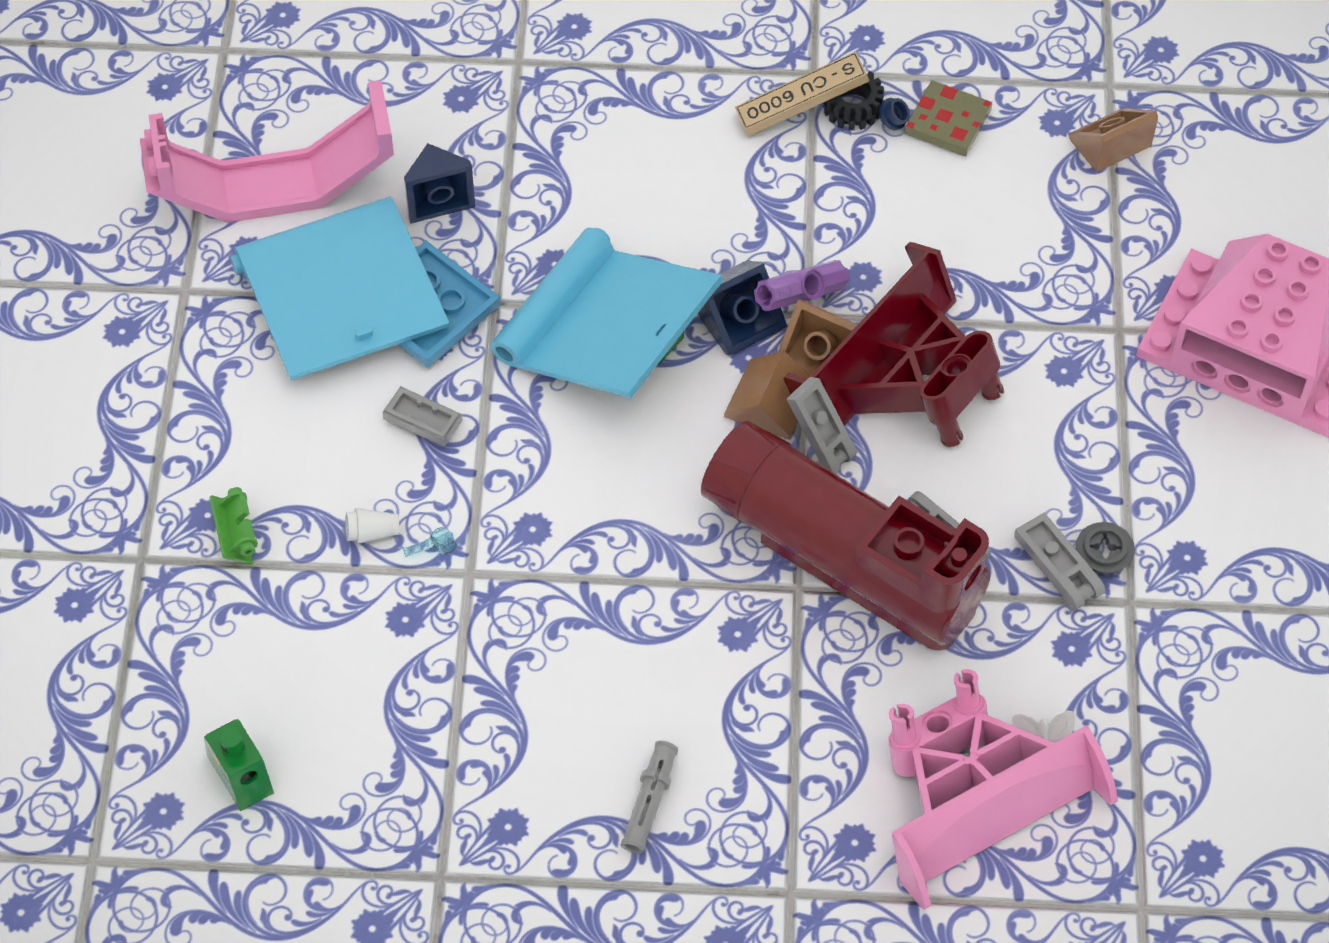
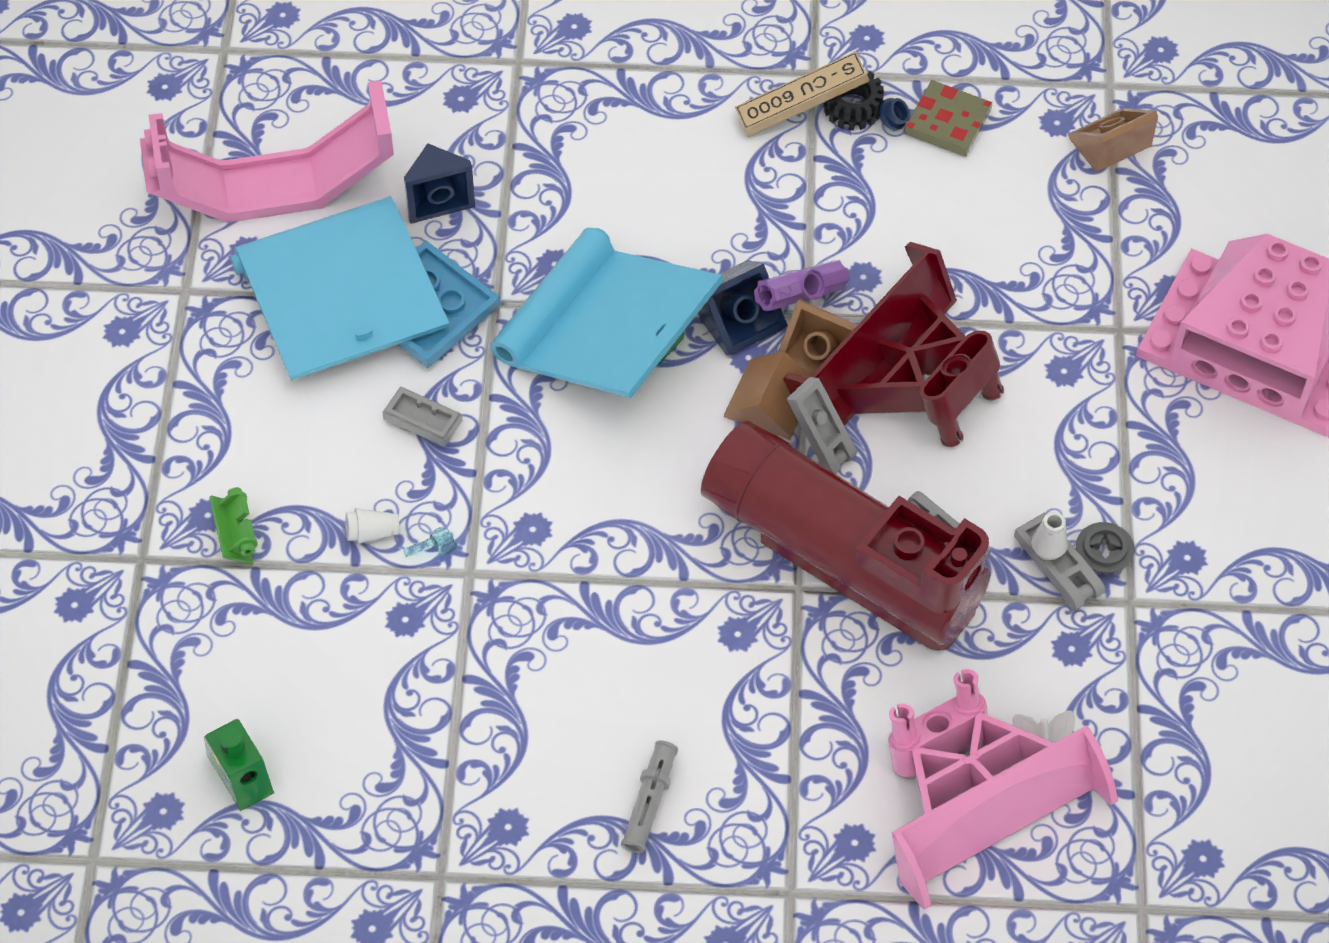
(1050, 537): none -> white cone

